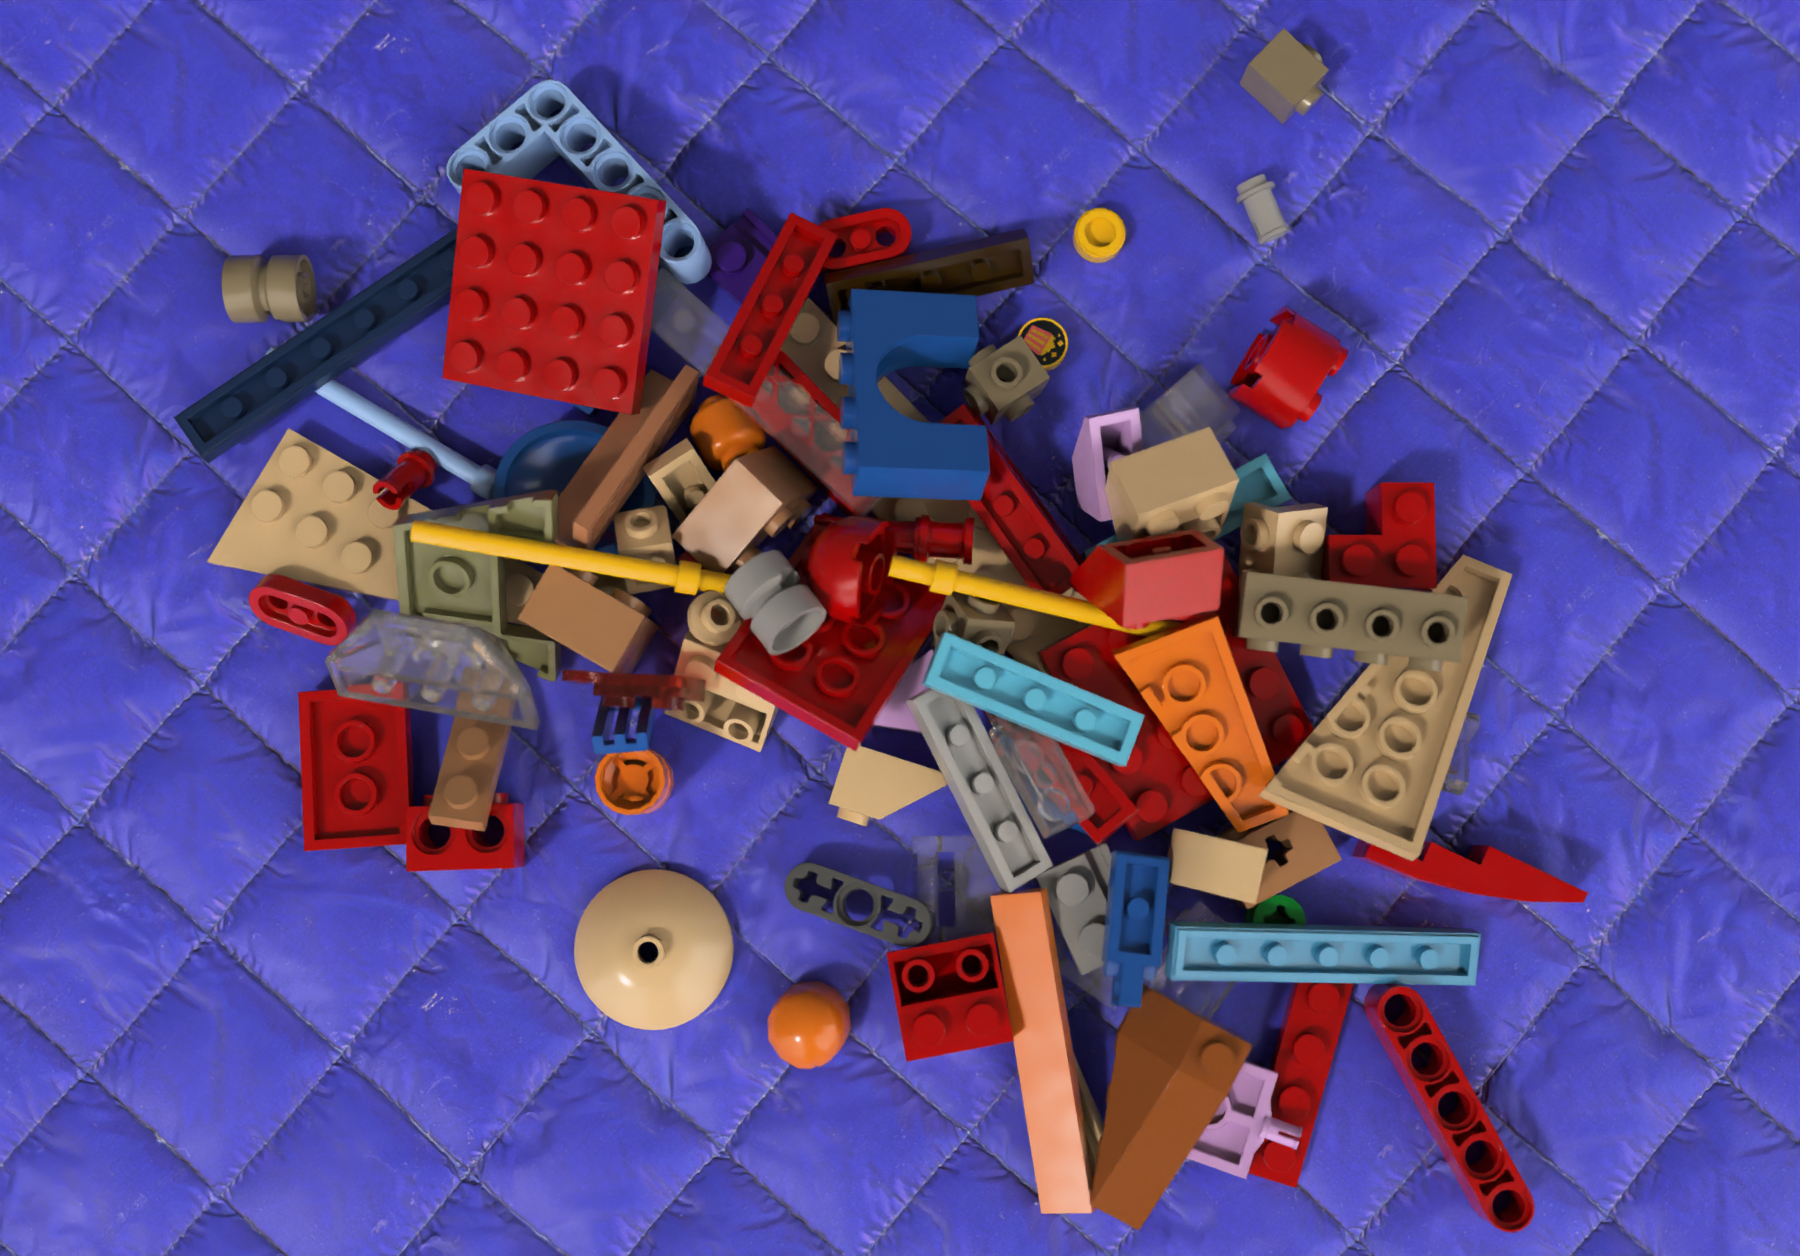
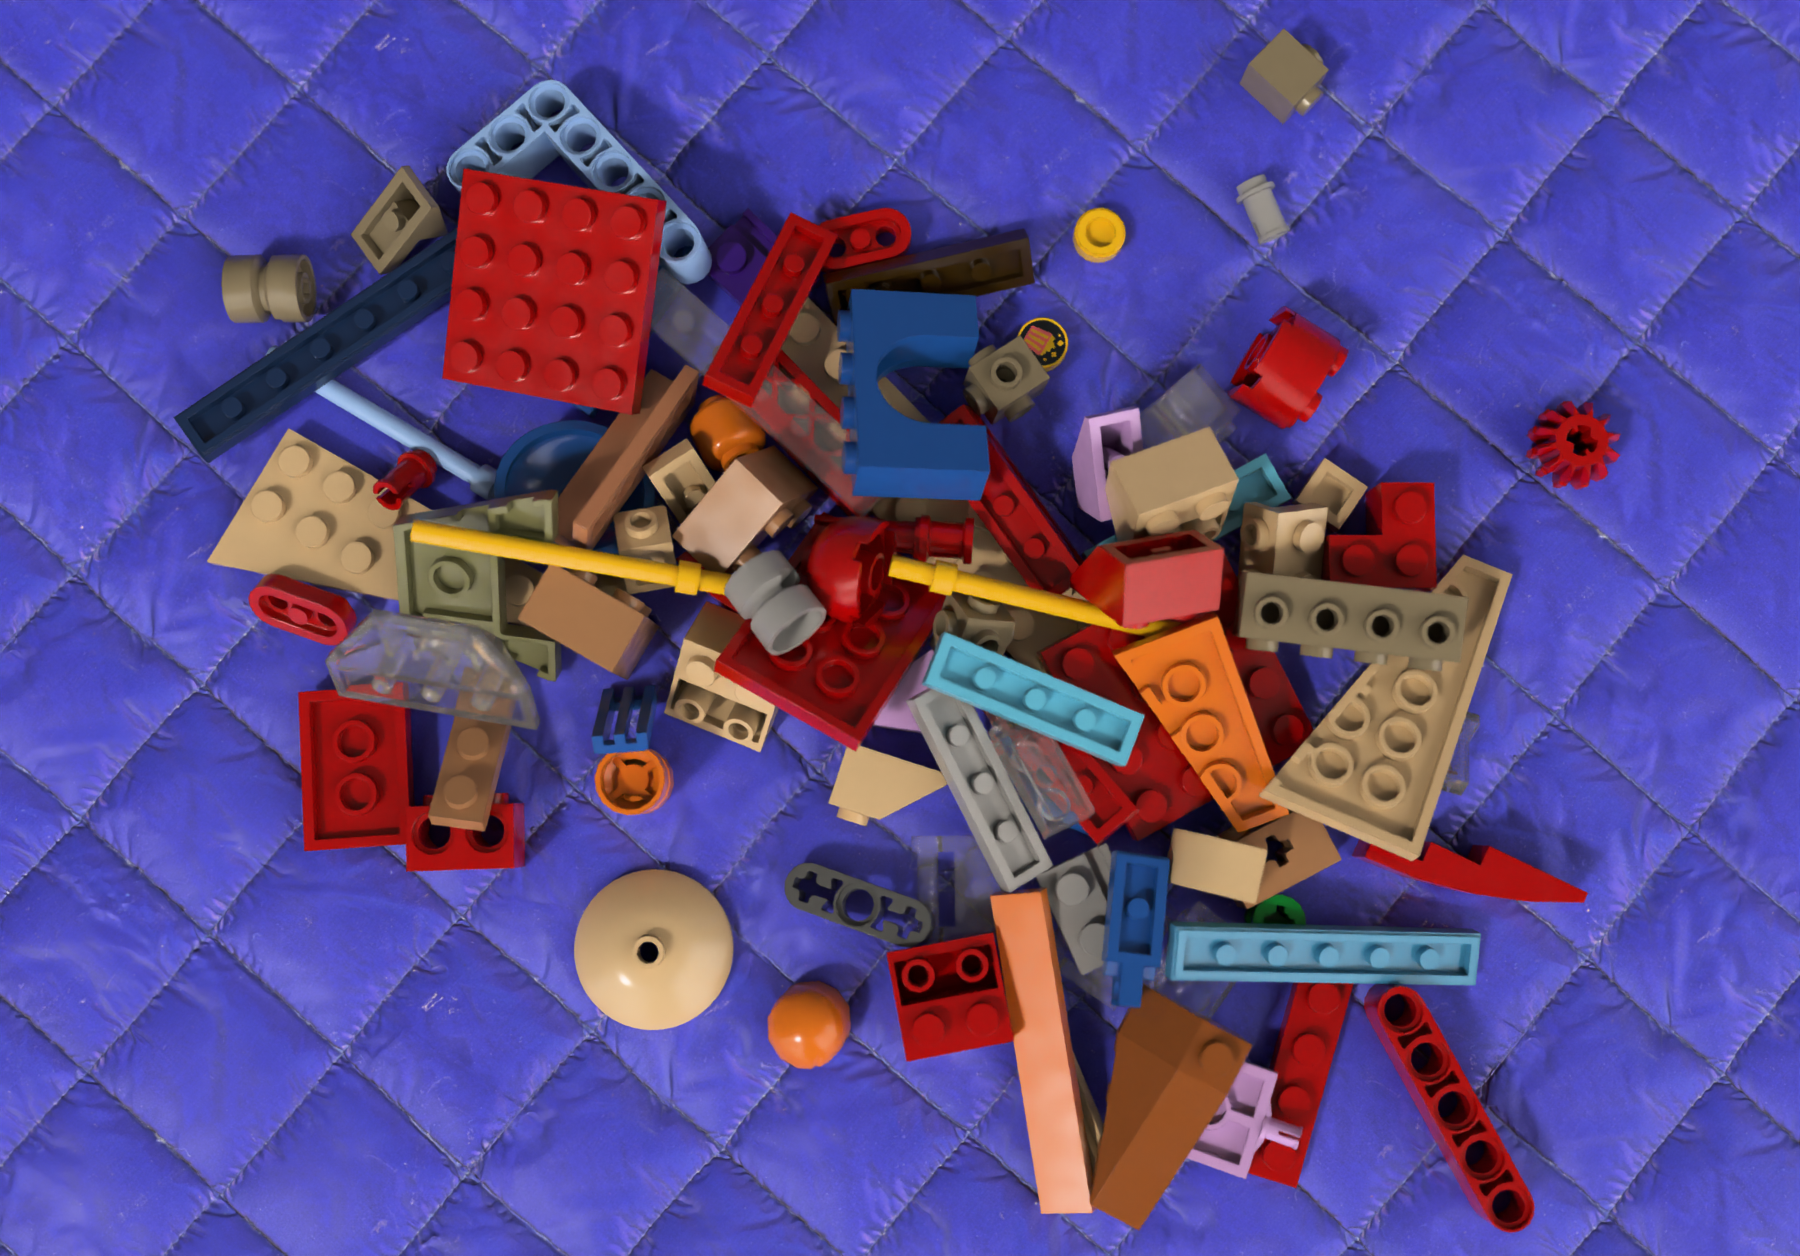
(398, 221): none -> dark tan slope
(623, 689): clear red hinge -> none
(700, 621): tan plate -> none
(1333, 489): none -> tan plate
(1587, 436): none -> red gear

